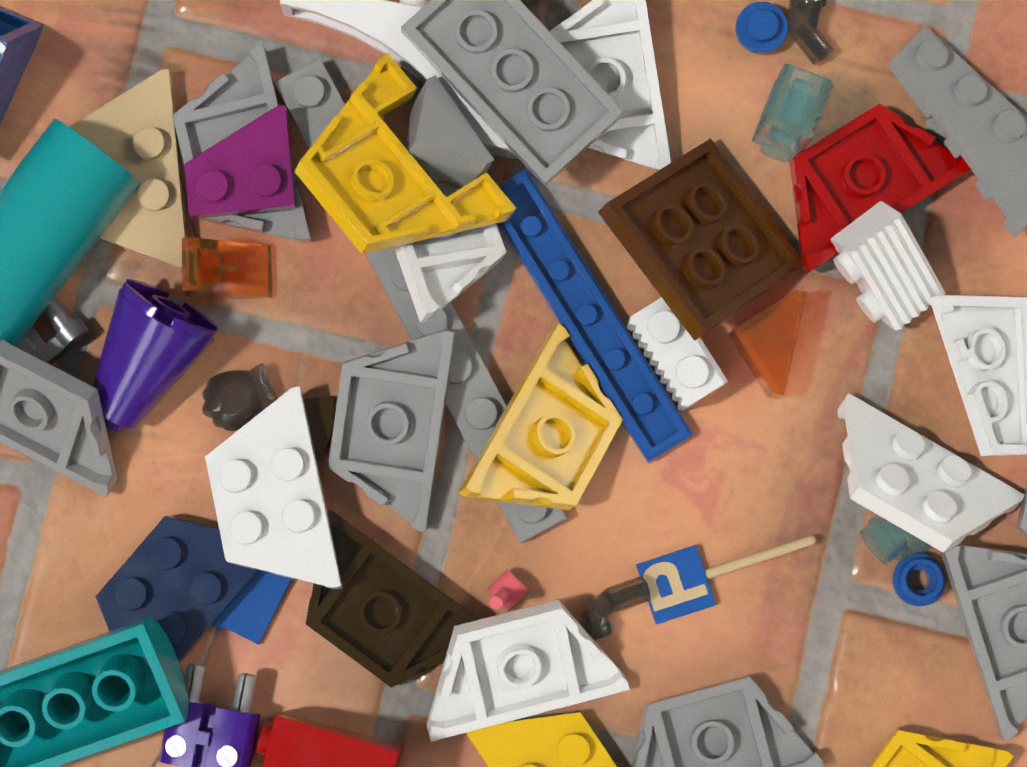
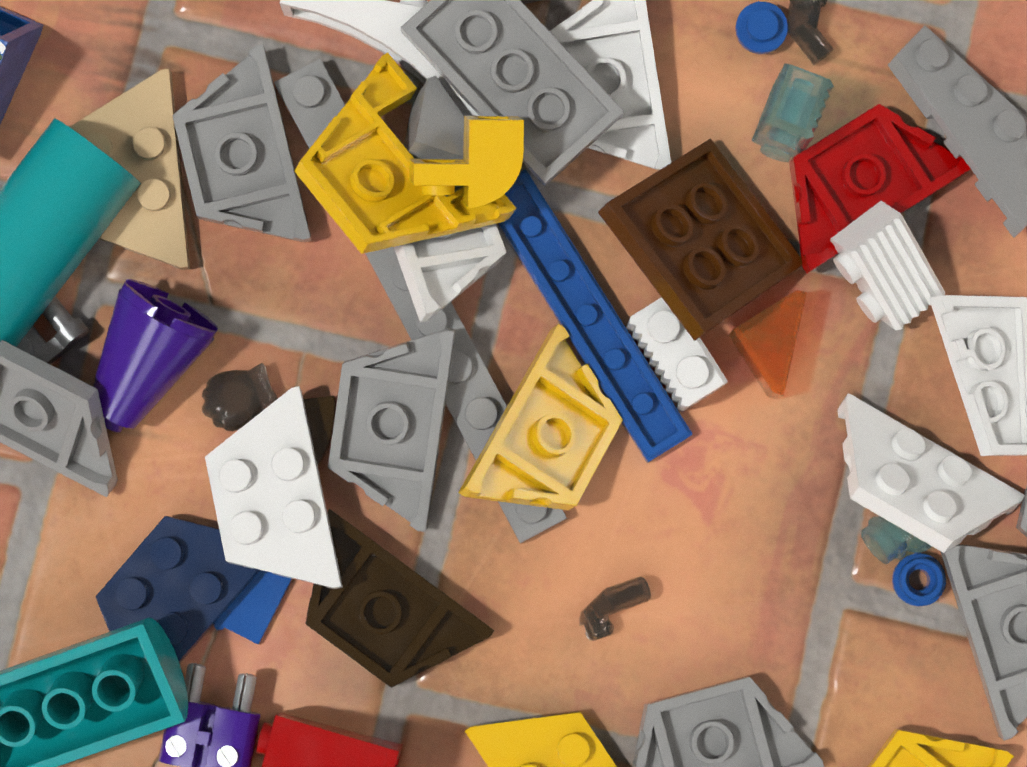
(225, 269): clear orange slope -> none
(244, 171): magenta wing -> none
(489, 163): none -> yellow brick
(507, 591): coral hand -> none
(518, 669): white wing -> none
(681, 583): piece -> none

